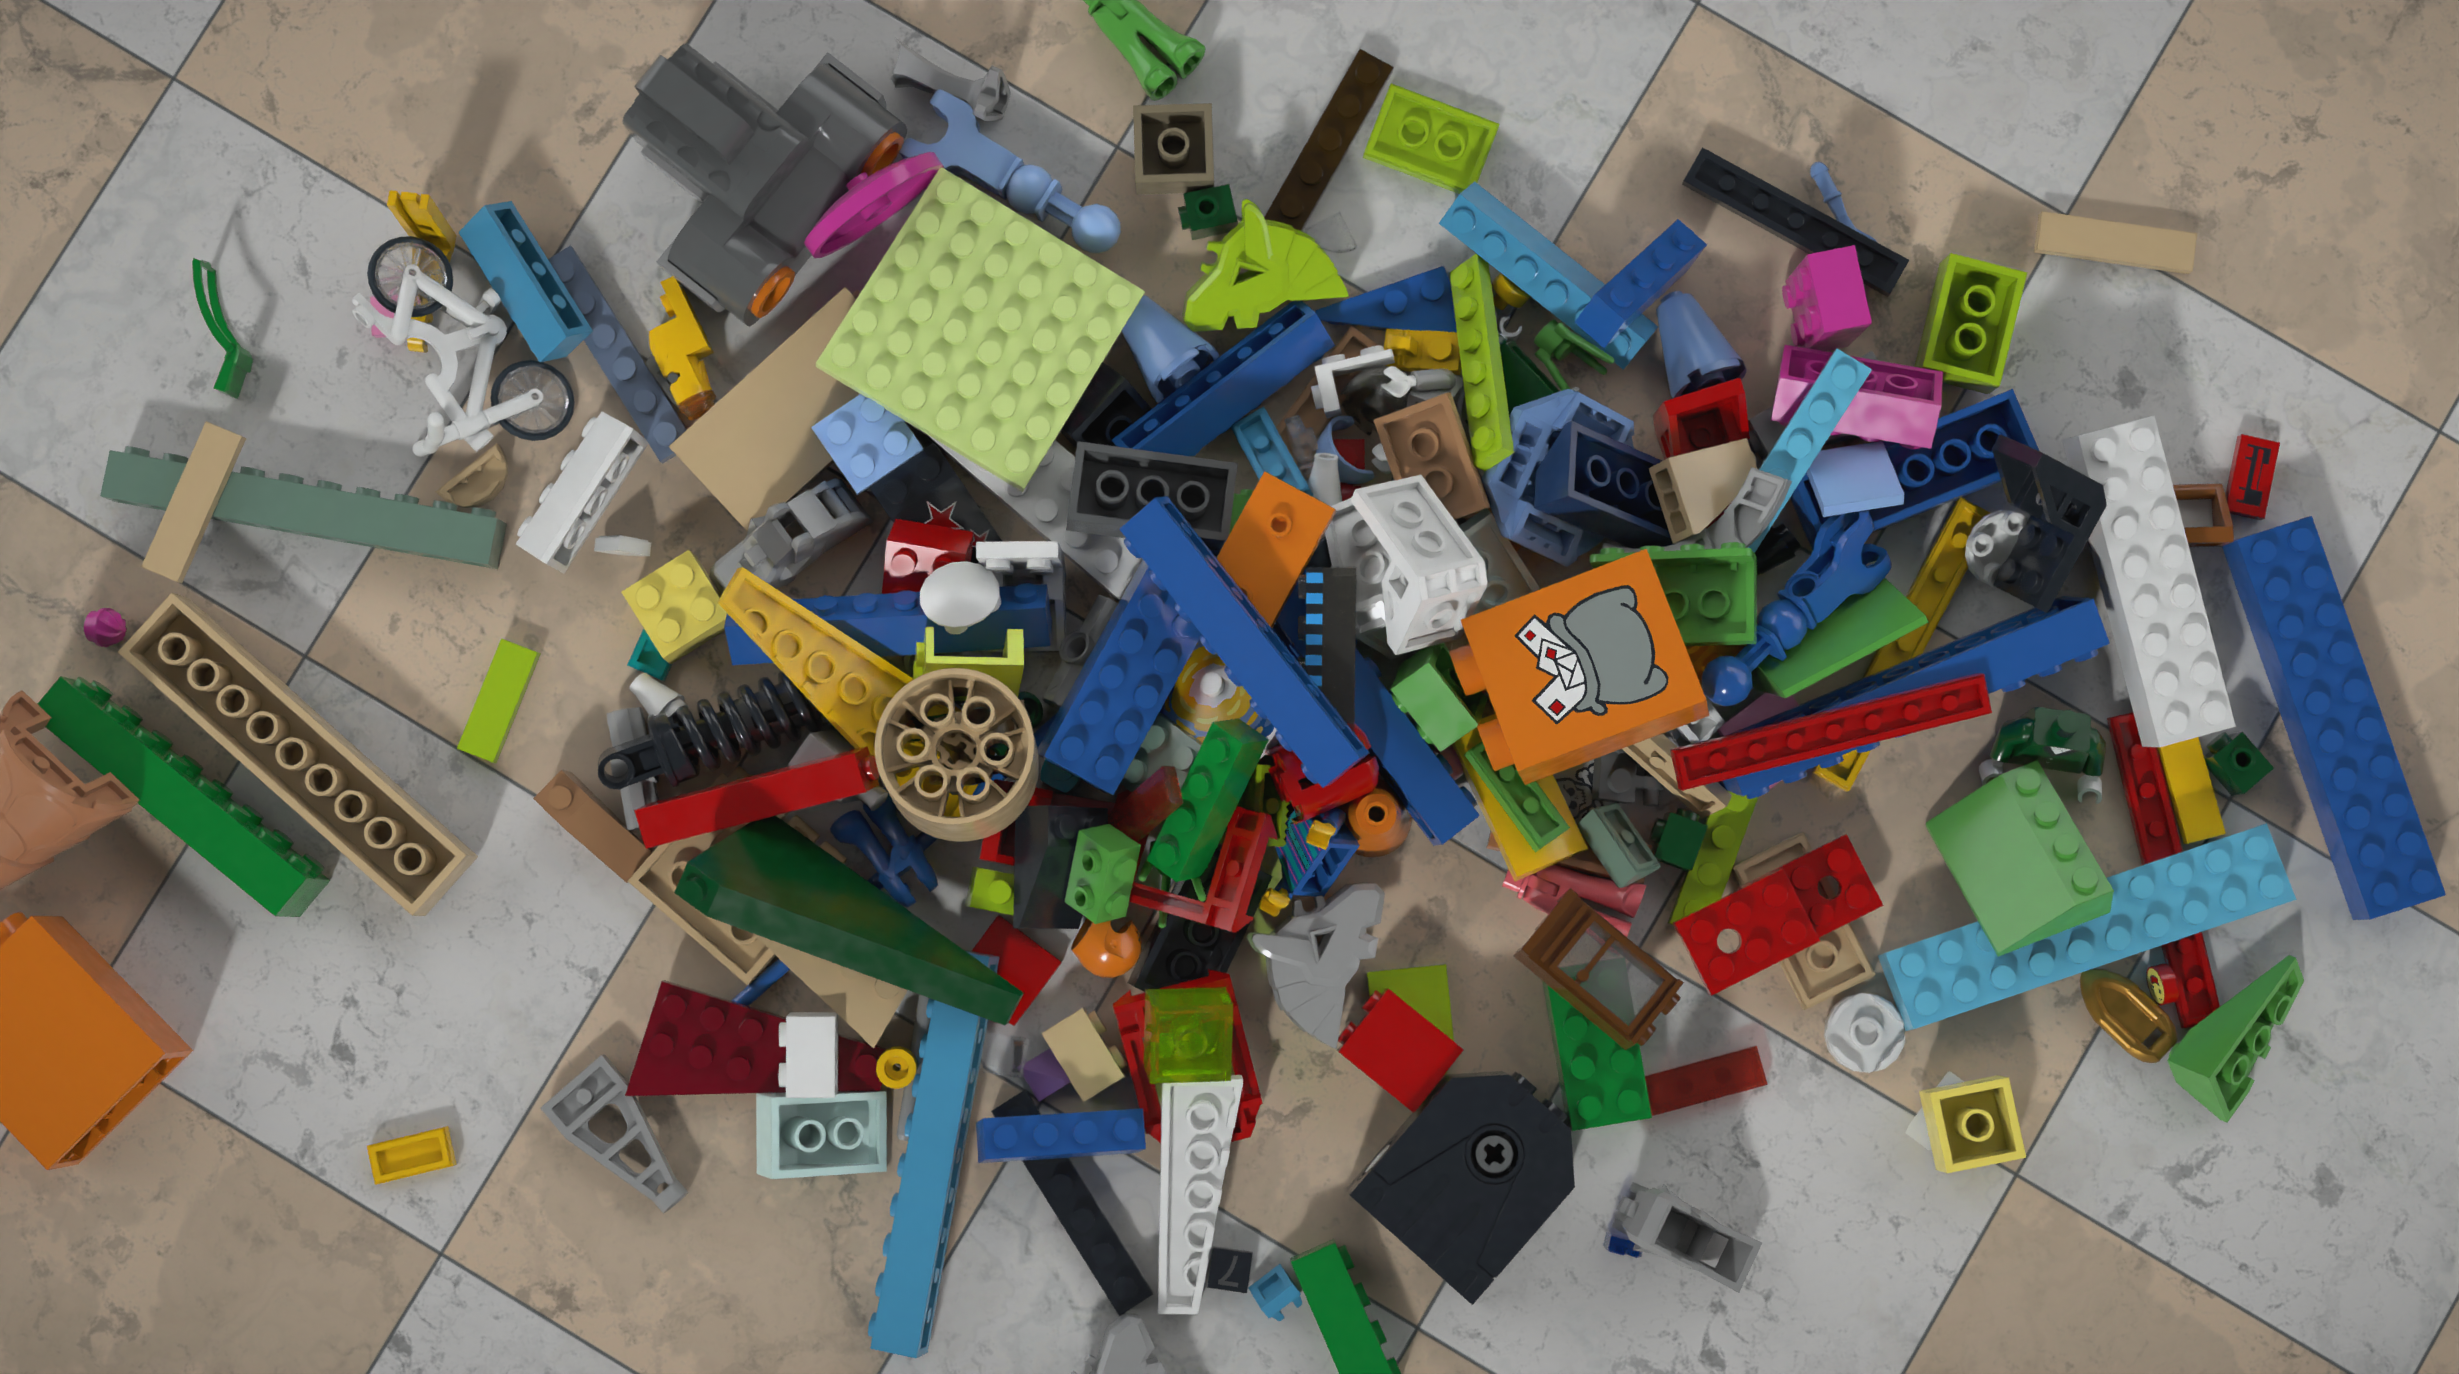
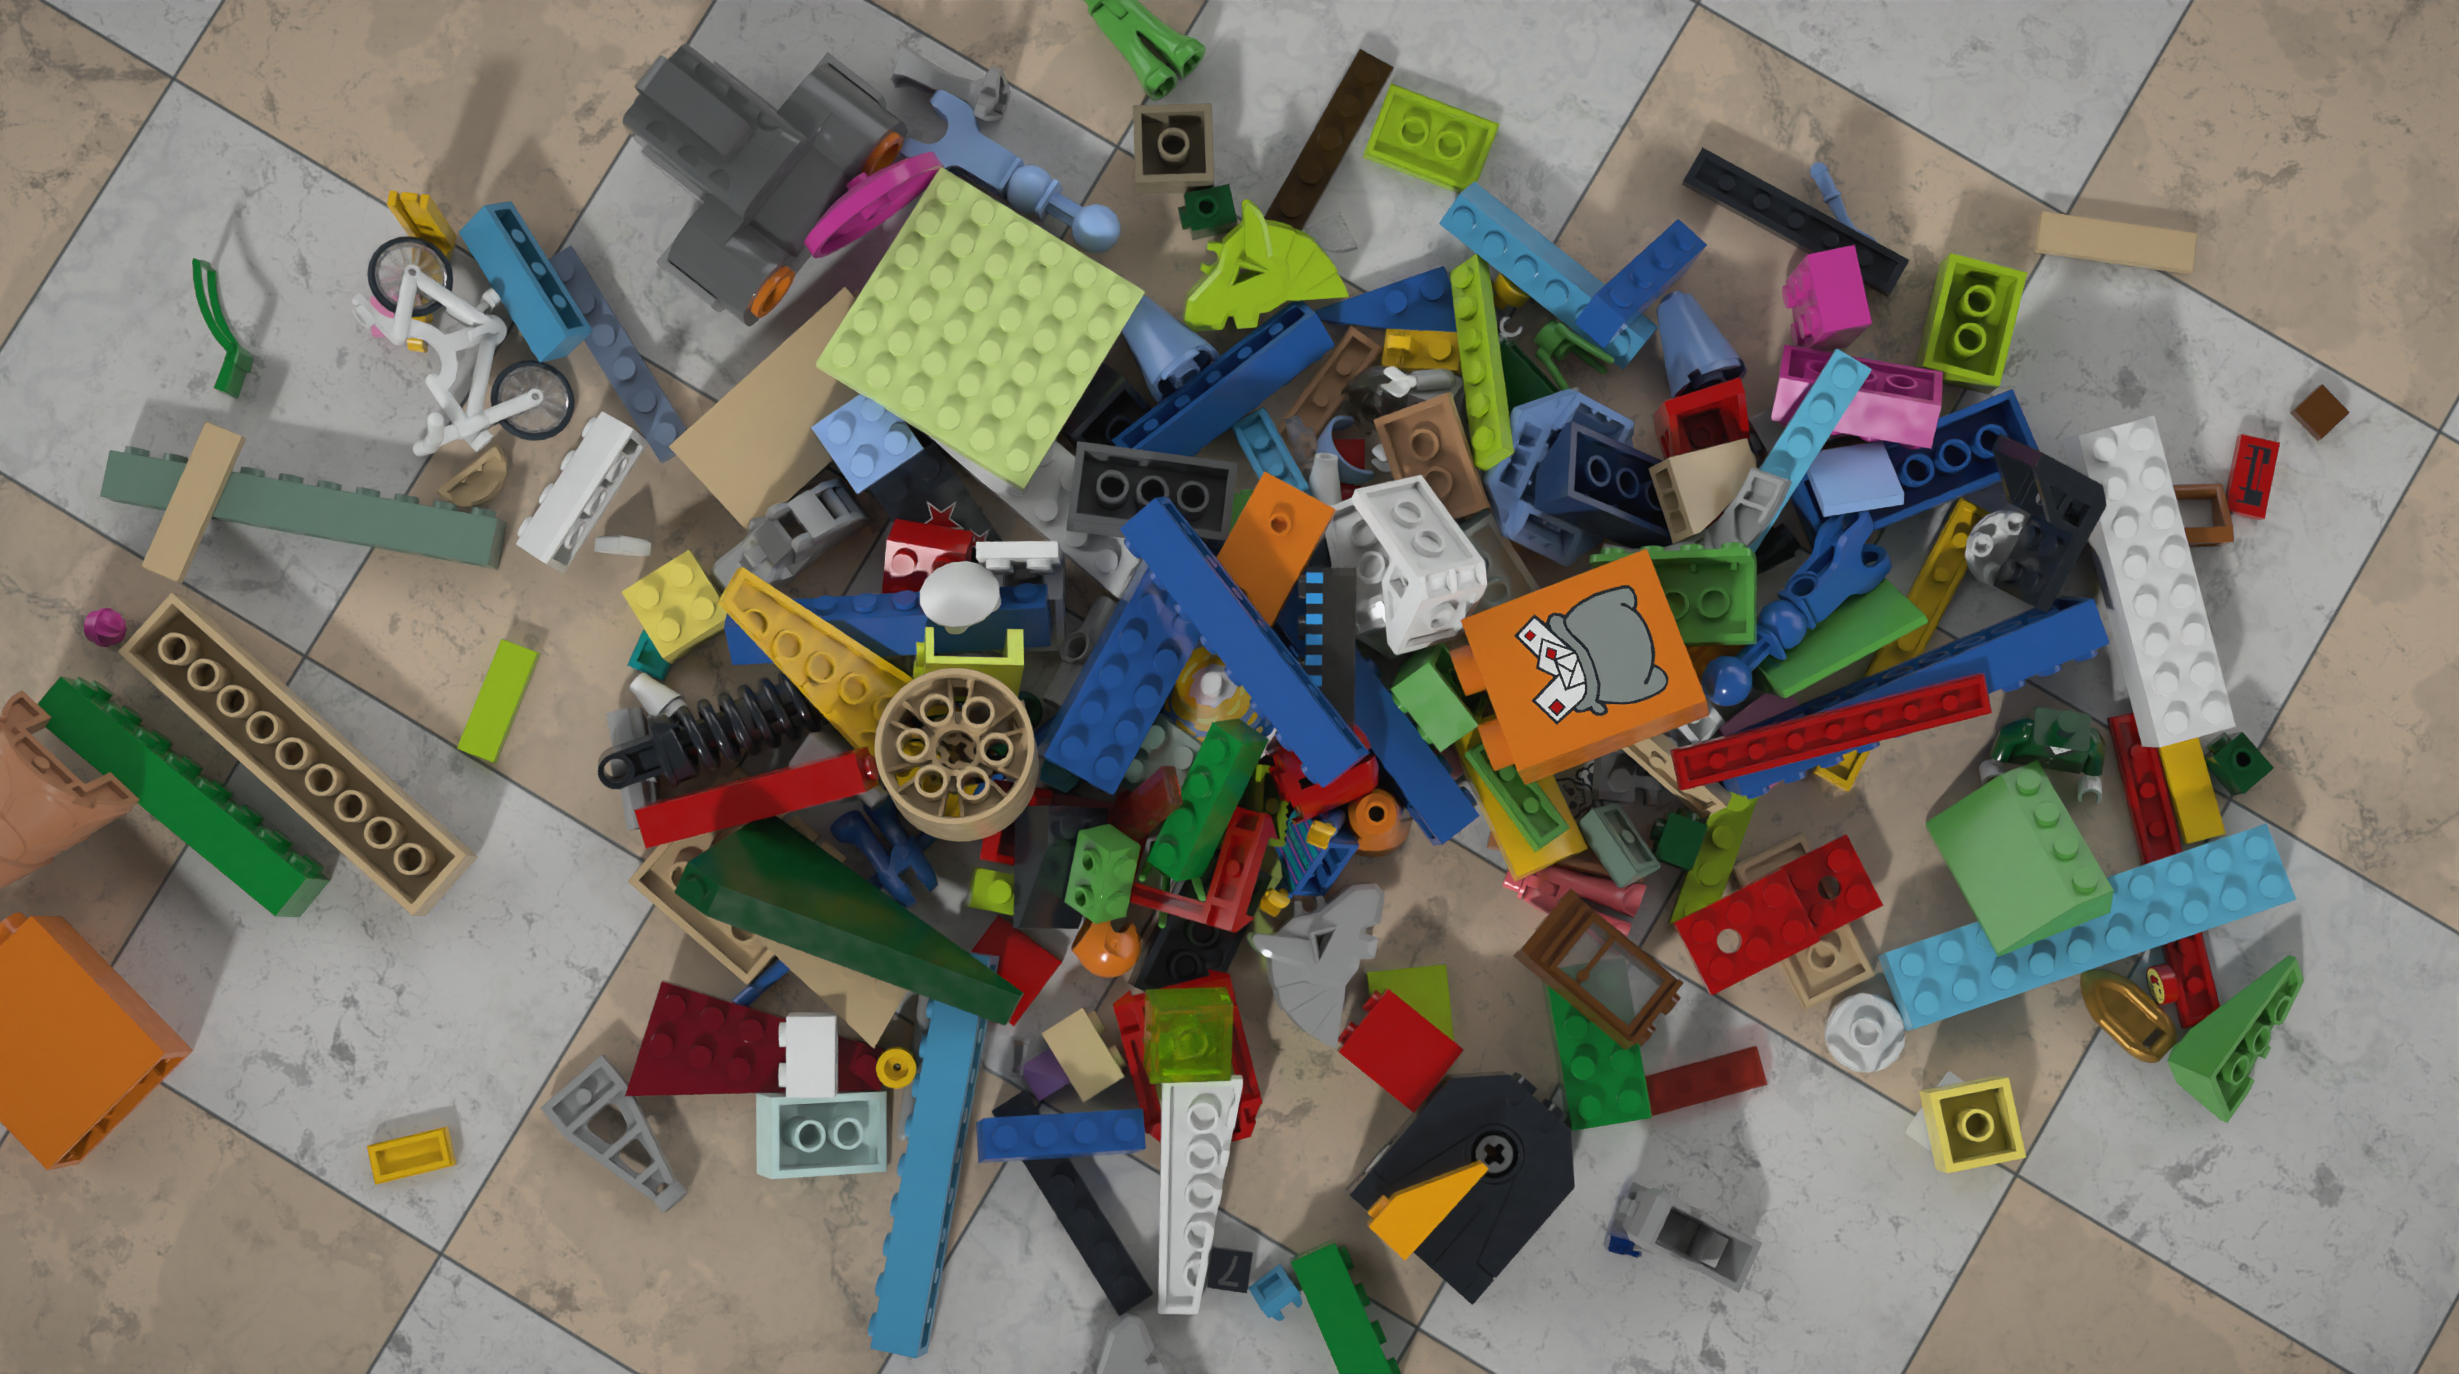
(593, 824): medium nougat slope -> none
(677, 352): yellow plate -> none
(1325, 392): white bracket -> none
(1417, 1210): none -> light orange slope
(2319, 412): none -> reddish brown tile
(2333, 720): blue brick -> none

